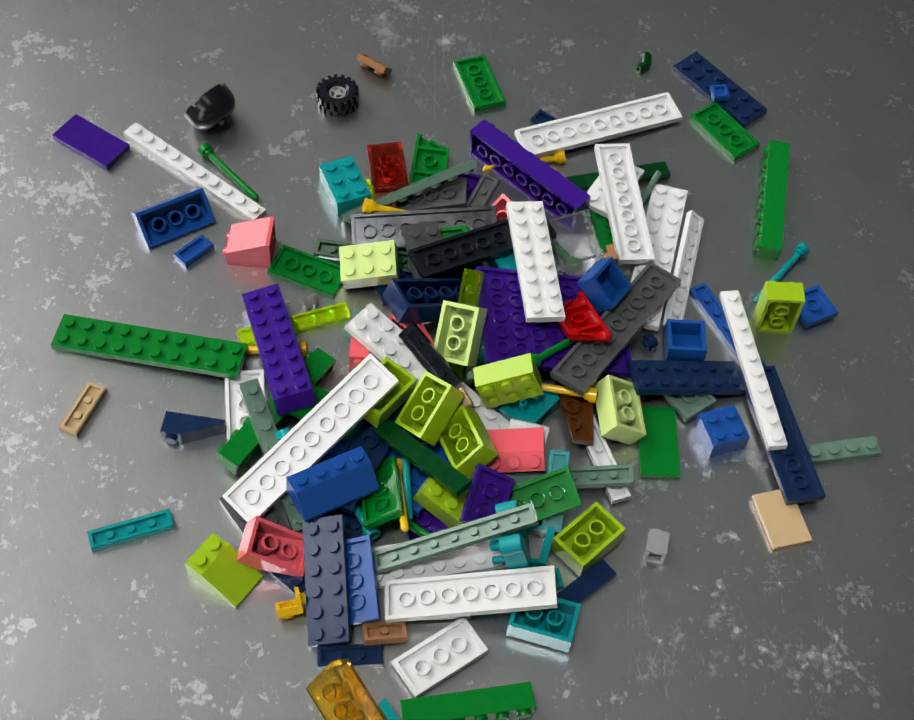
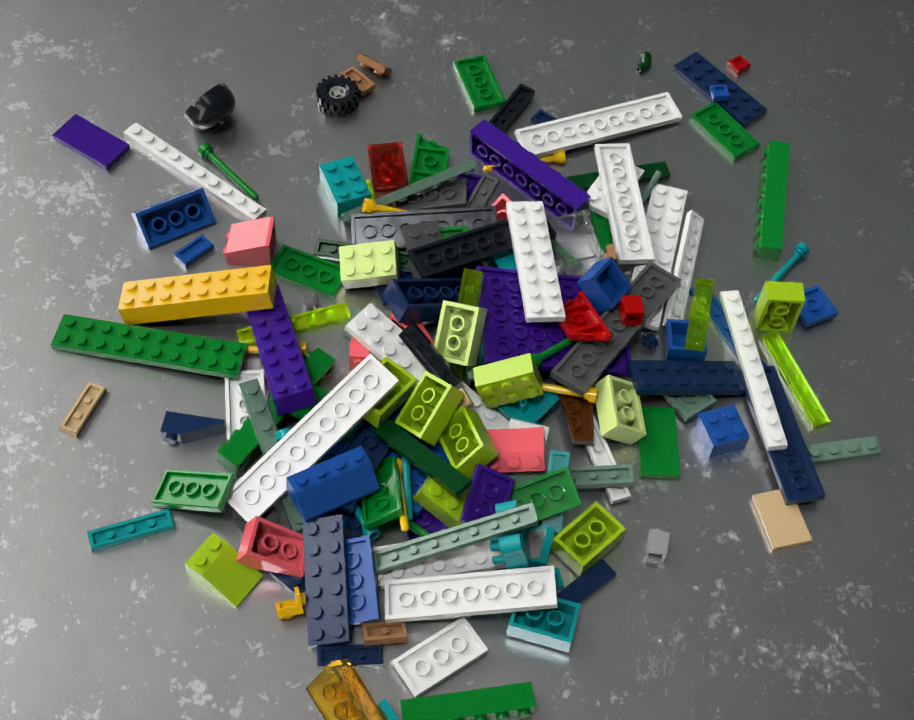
(194, 490): none -> tile
(198, 295): none -> yellow brick
(364, 83): none -> medium nougat plate
(512, 107): none -> black plate
(631, 310): none -> red brick
(699, 314): none -> clear neon green tile
(738, 64): none -> red tile
(794, 380): none -> clear neon green tile

